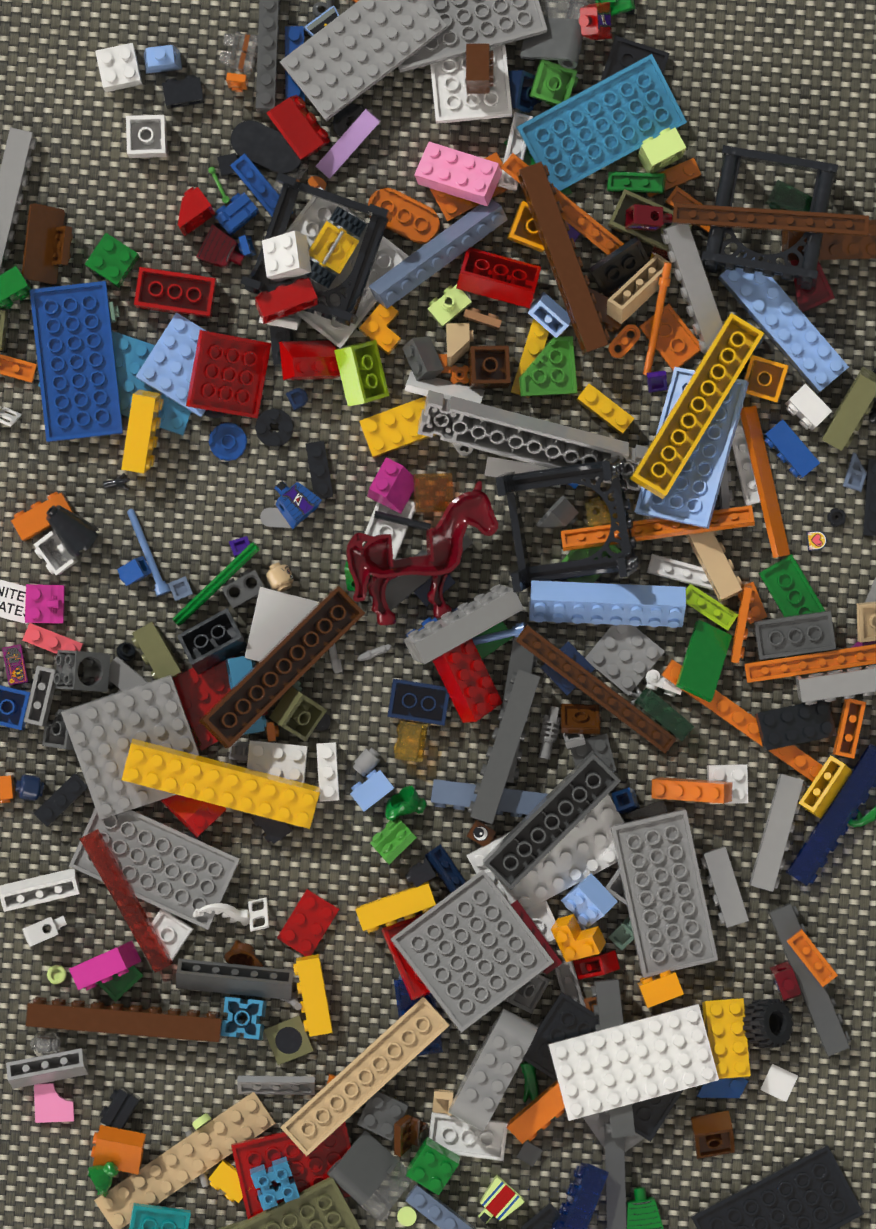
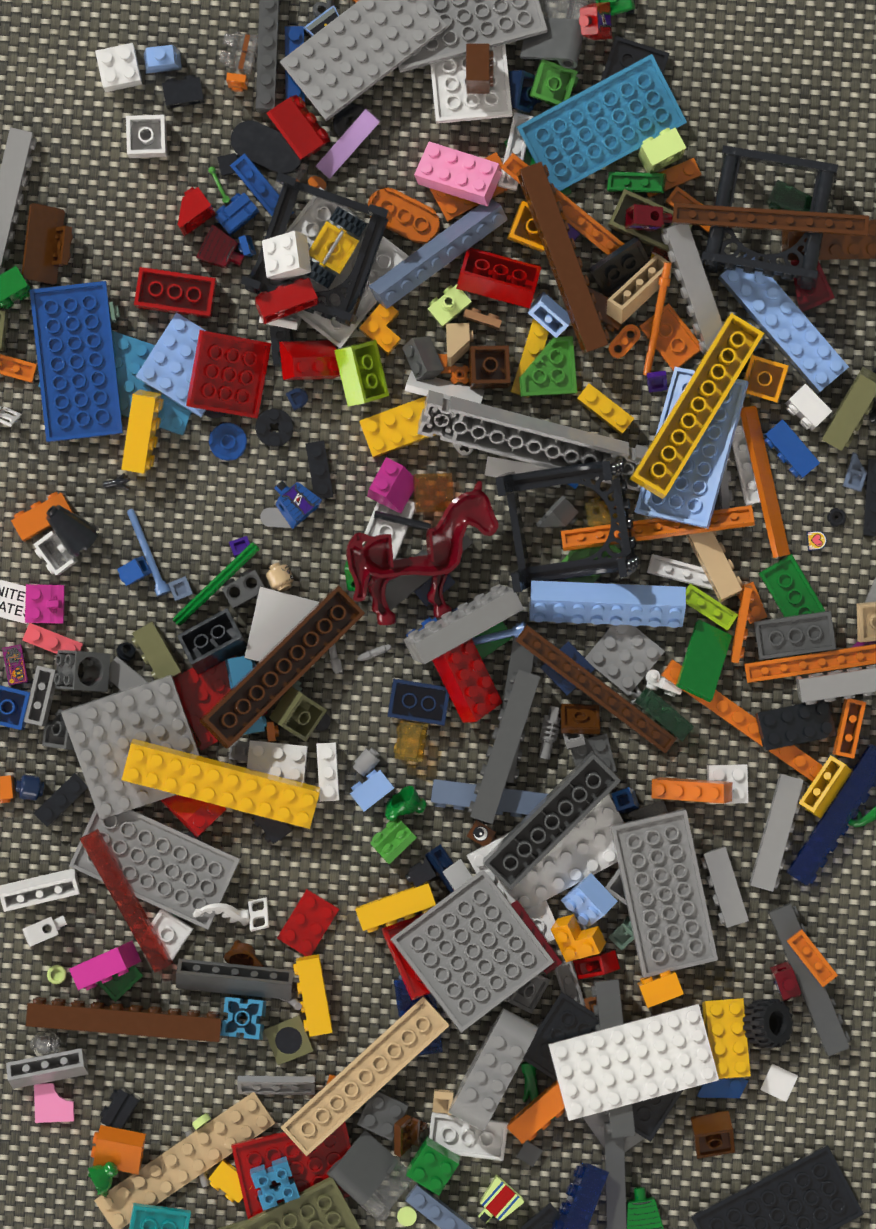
(112, 260): green brick -> none
(457, 874): none -> white sticker

